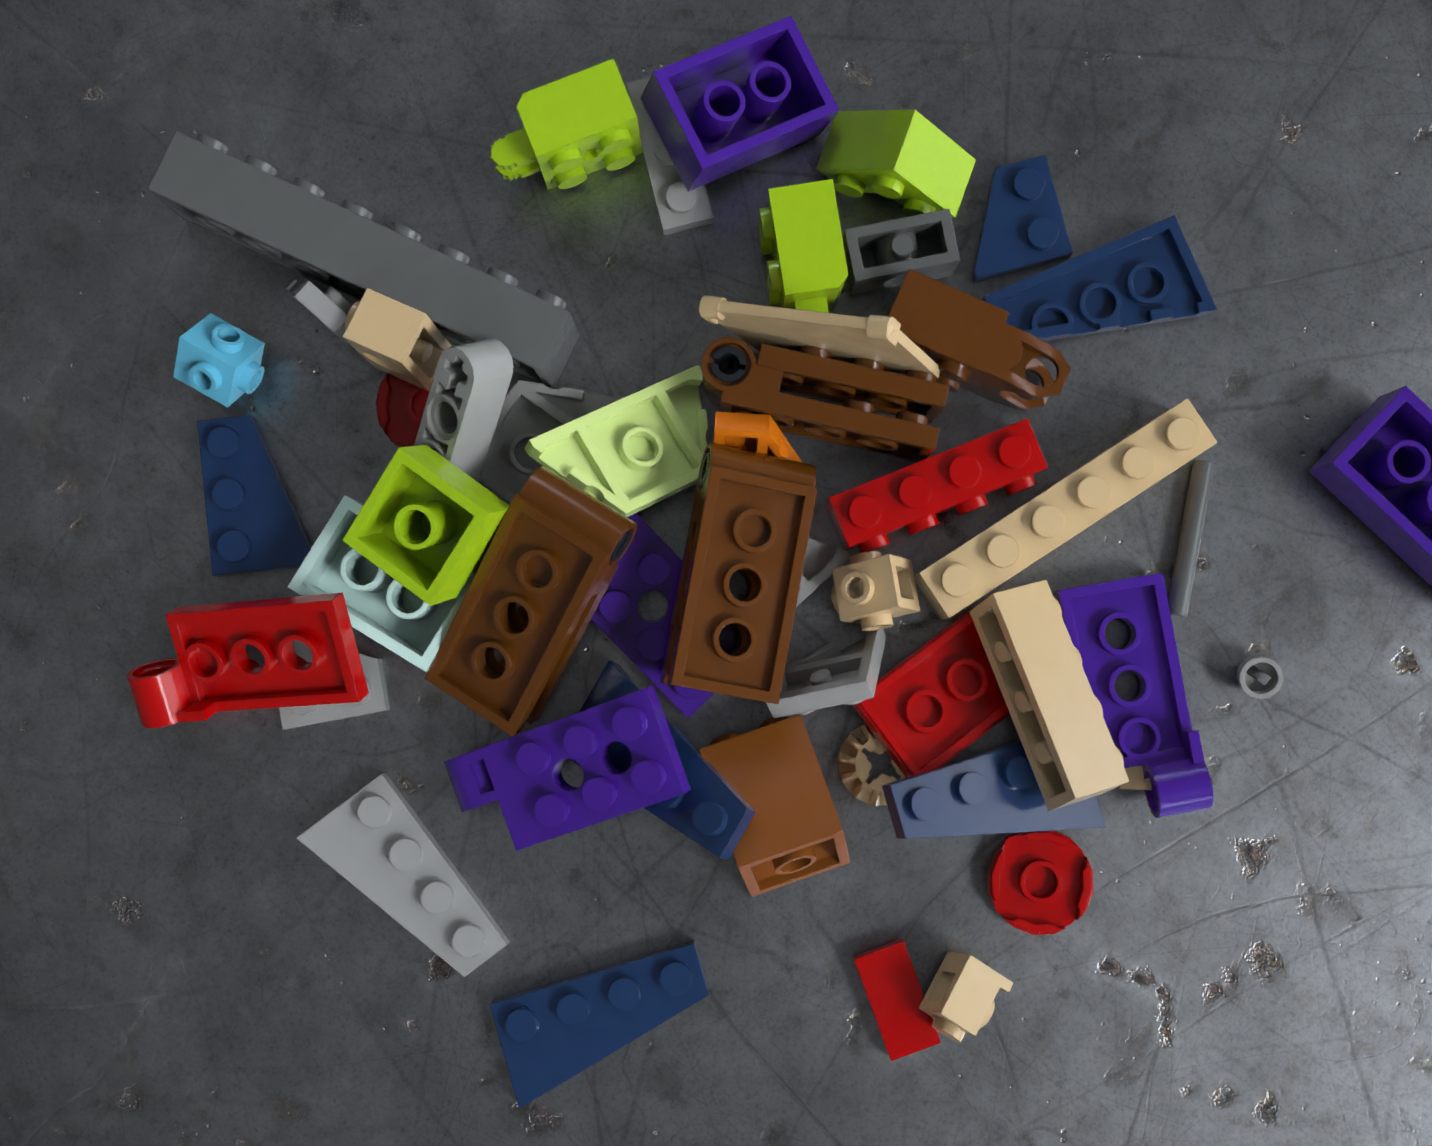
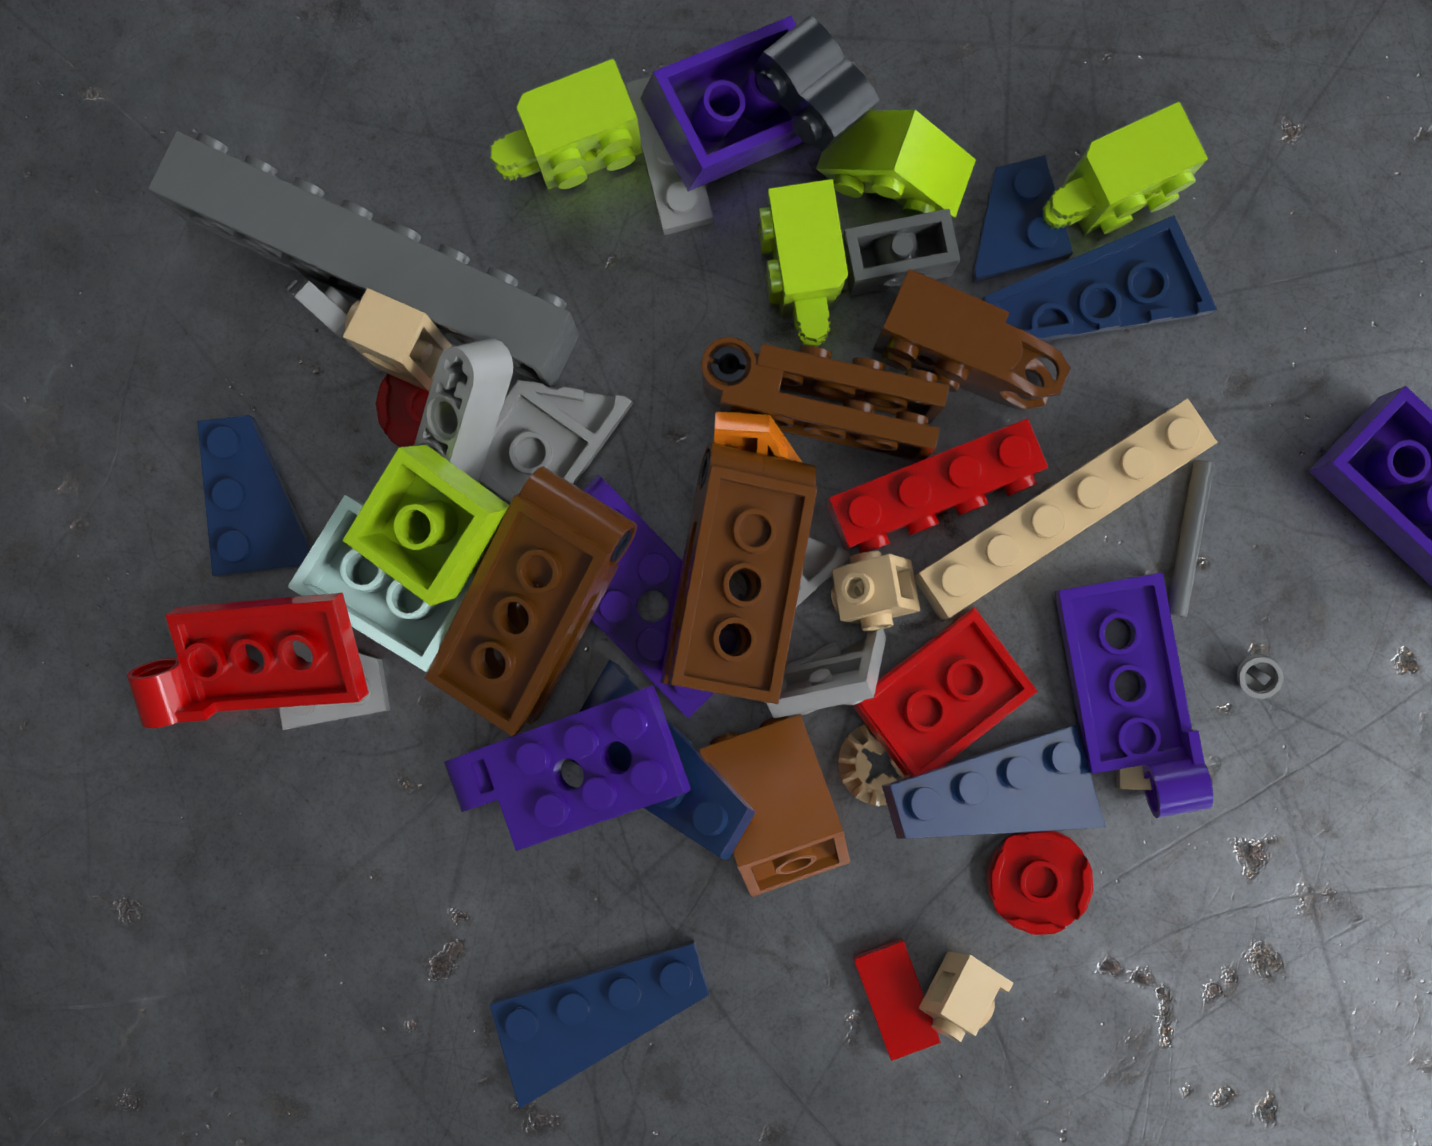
(219, 360): medium azure brick -> none
(400, 867): light grey wing -> none
(633, 447): yellowish green wing -> none
(814, 84): none -> black brick
(842, 335): tan piece -> none
(1048, 695): tan brick -> none
(1127, 172): none -> lime hinge

